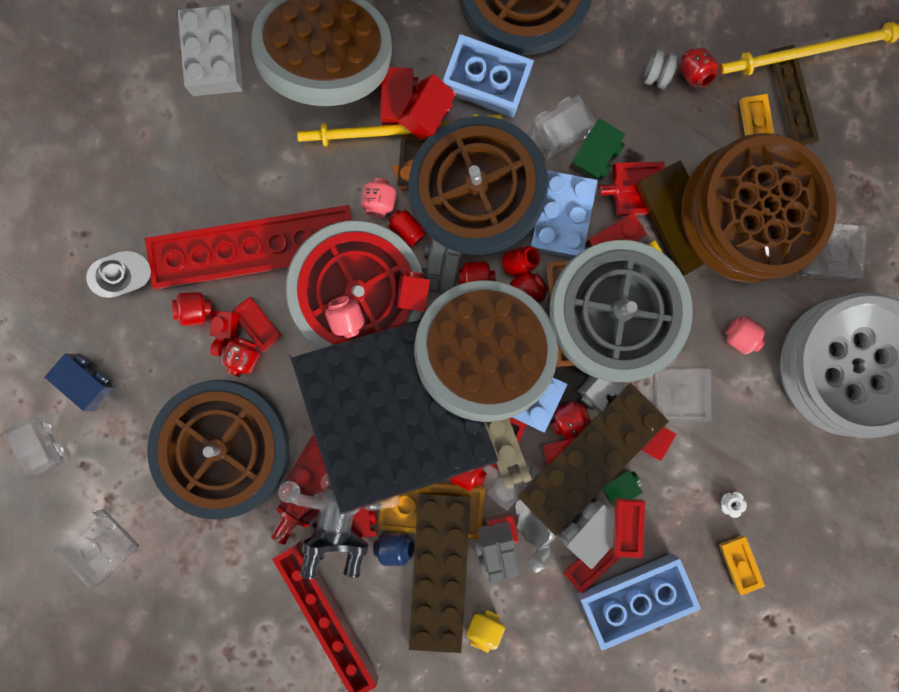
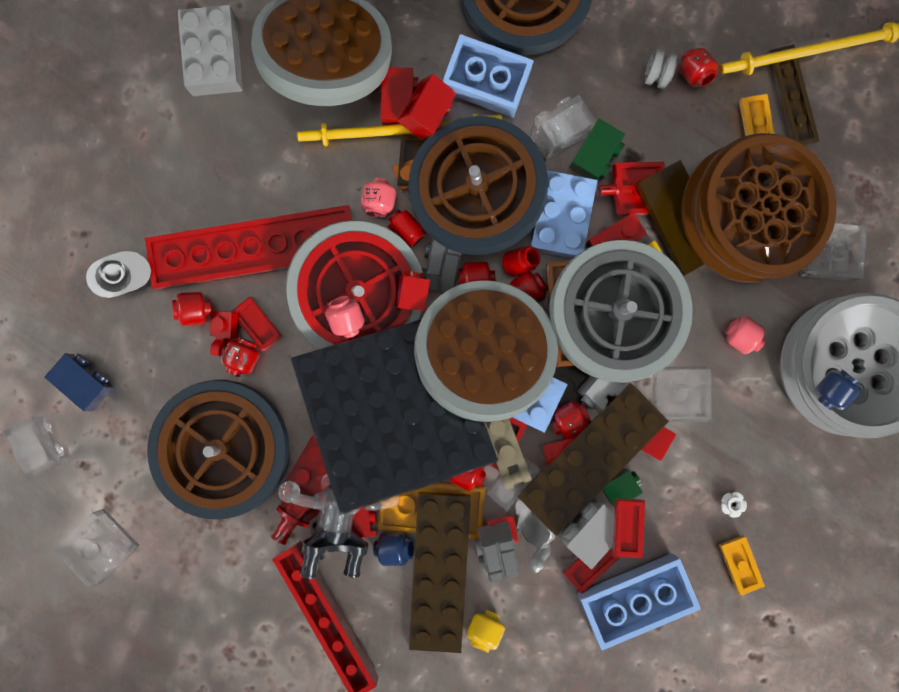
(838, 390): none -> dark blue head

